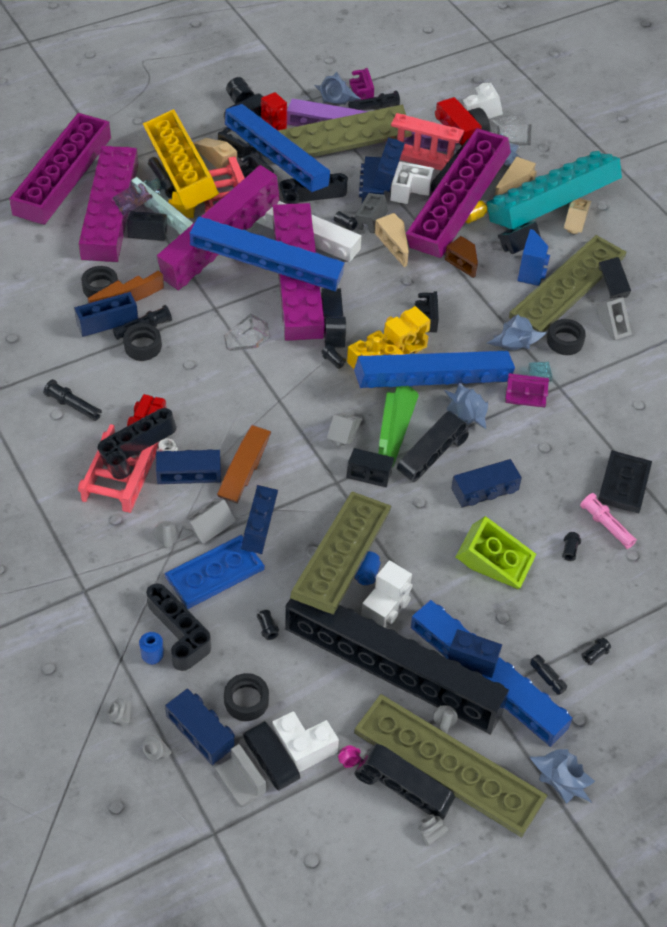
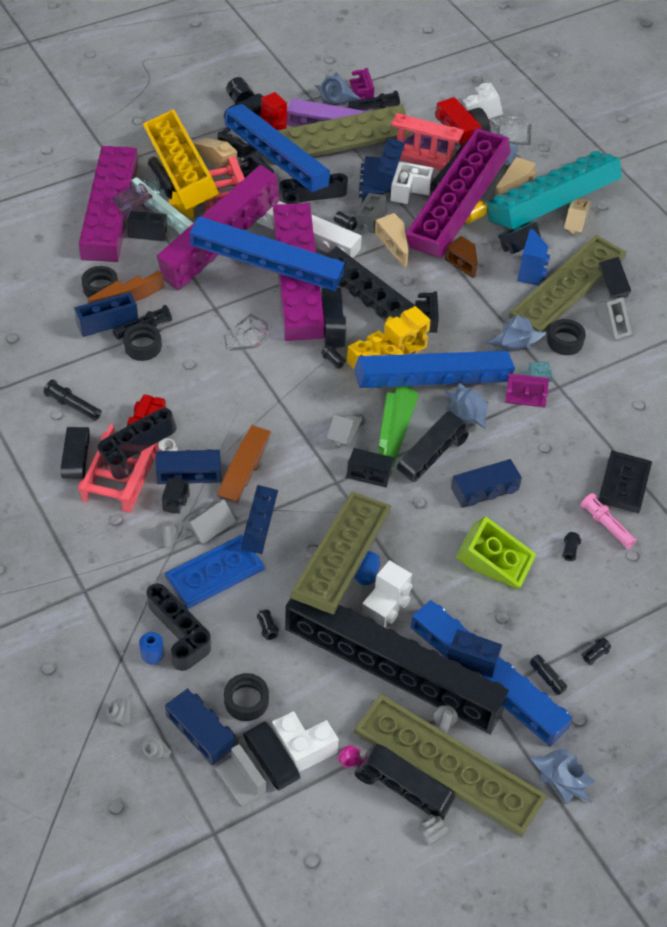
(60, 169): magenta brick -> none
(75, 453): none -> black beam
(175, 495): none -> black brick
(367, 280): none -> black brick

